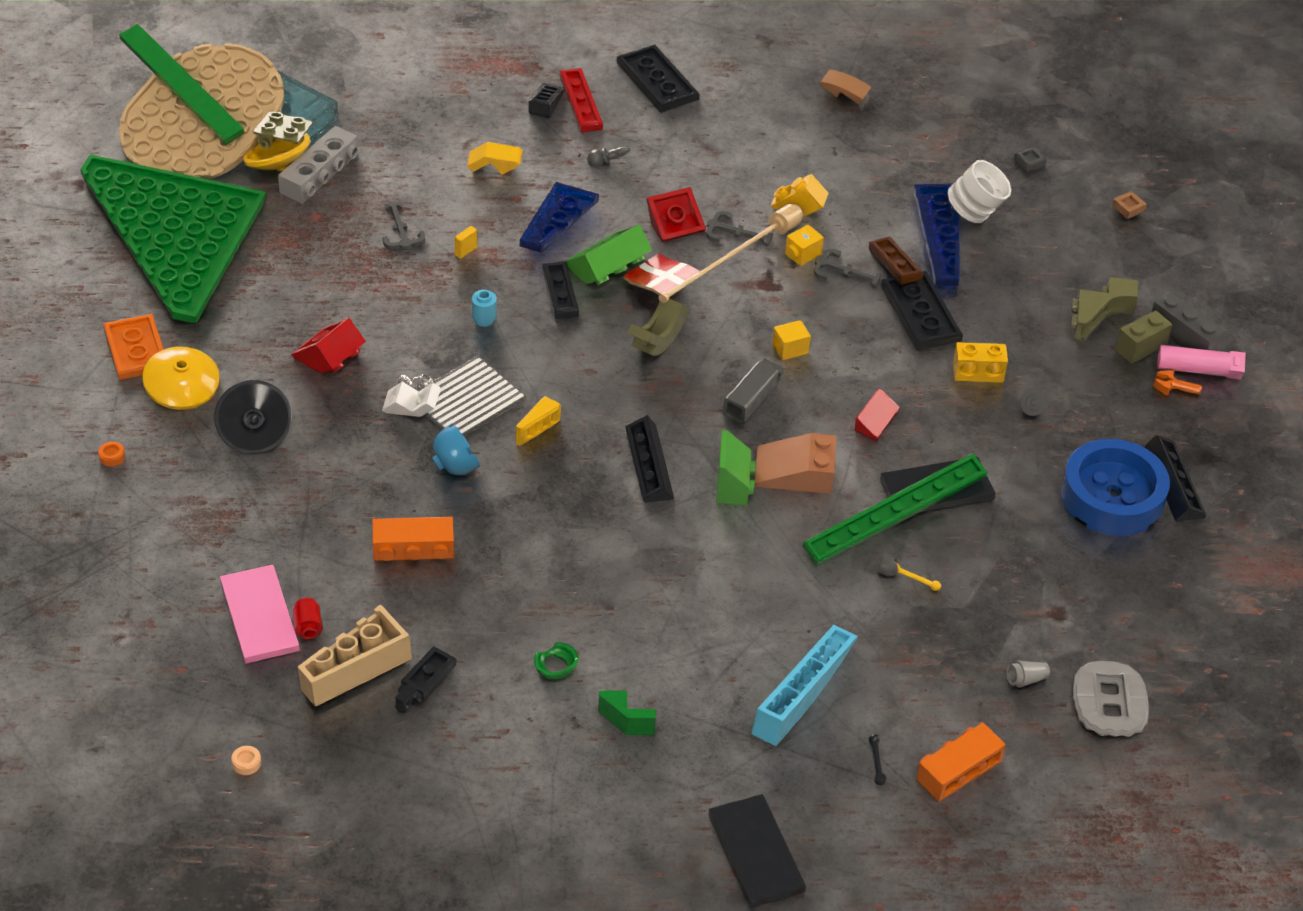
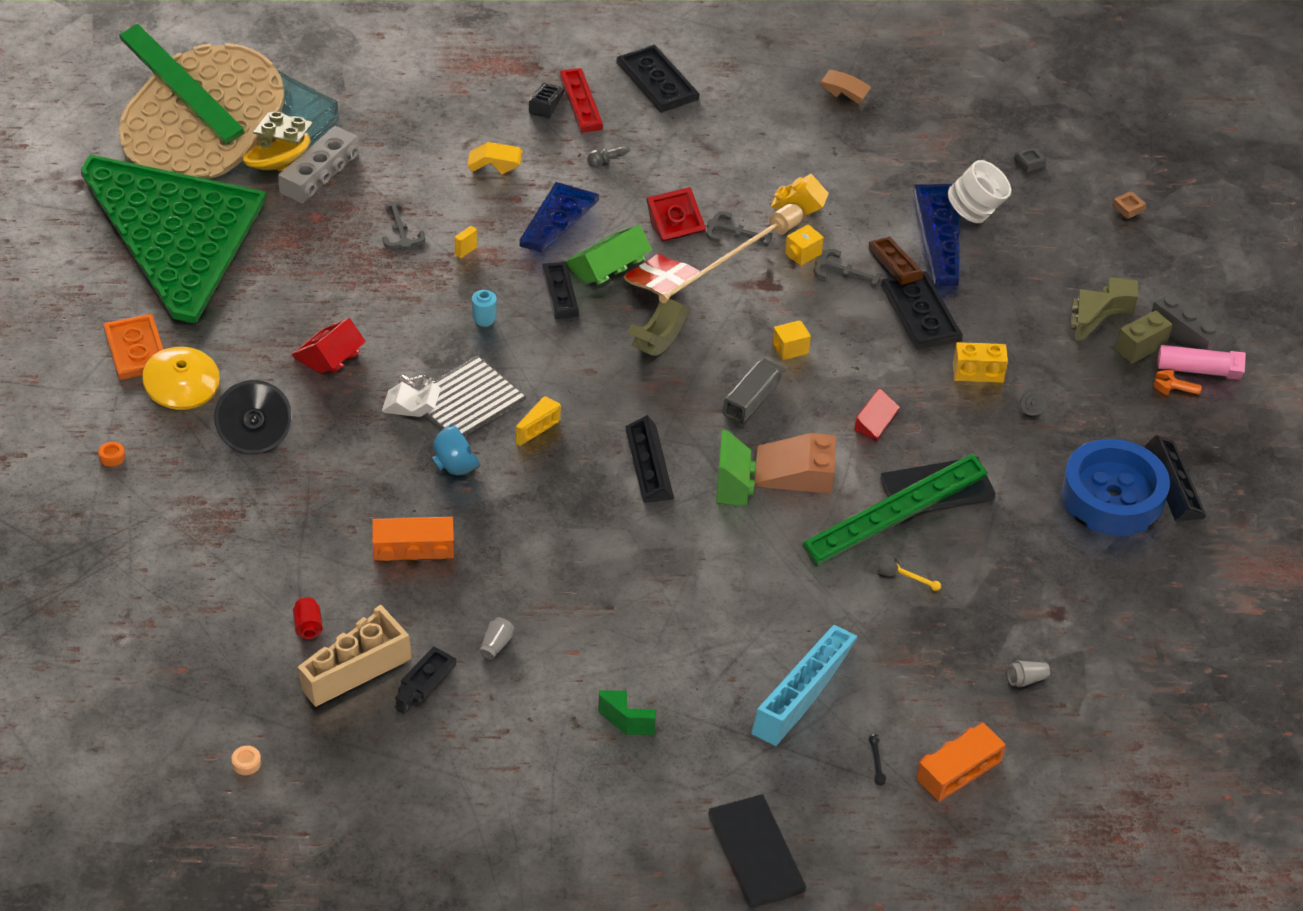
(259, 614): bright pink tile -> none
(496, 637): none -> light grey cone
(561, 651): green piece -> none
(1131, 698): light grey piece -> none

